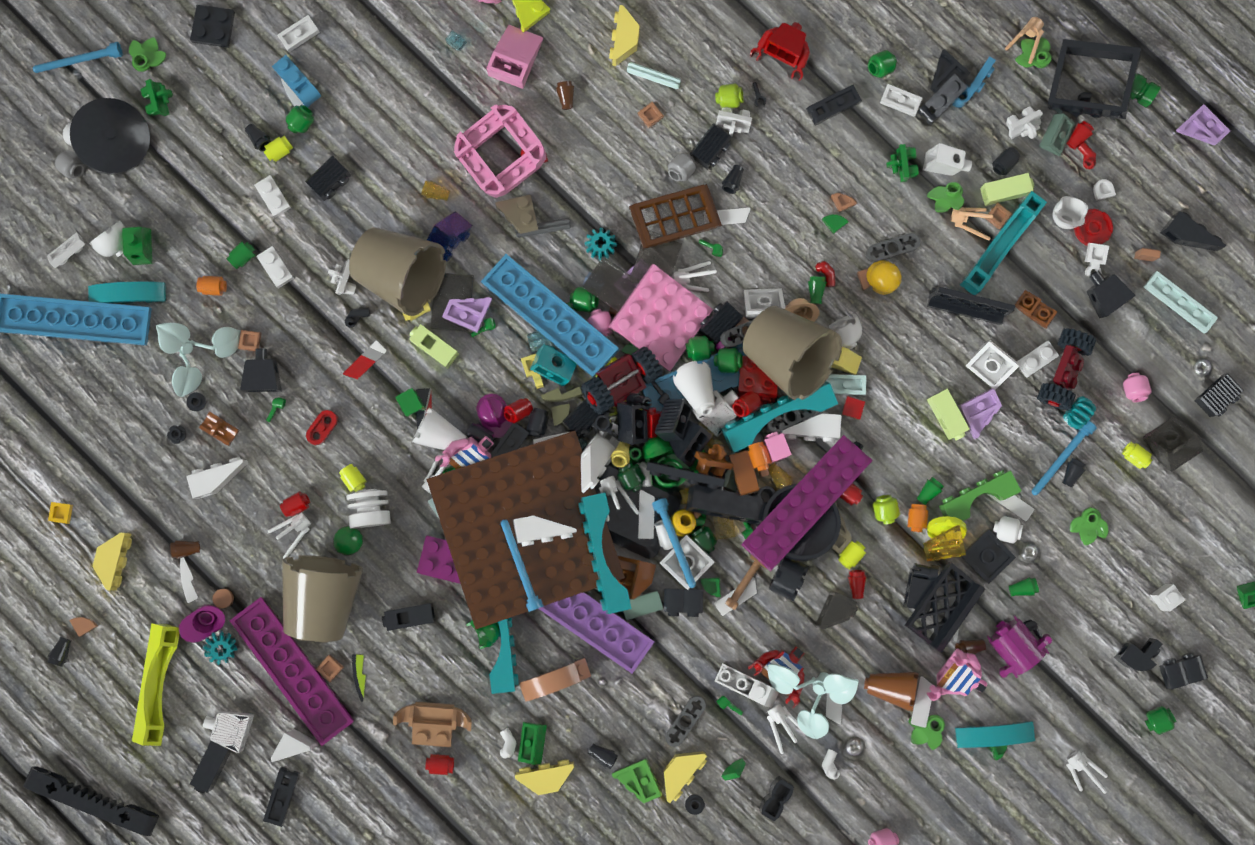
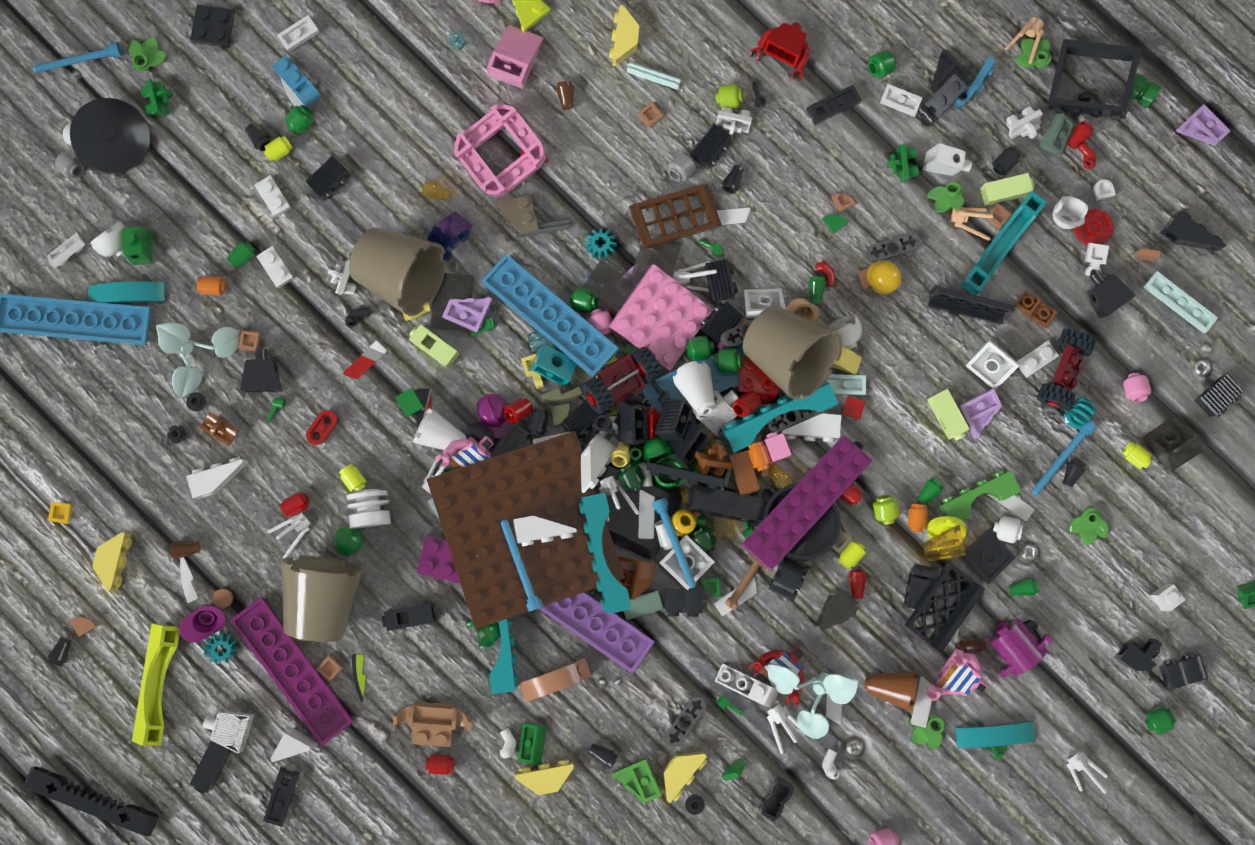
(721, 283): none -> black brick

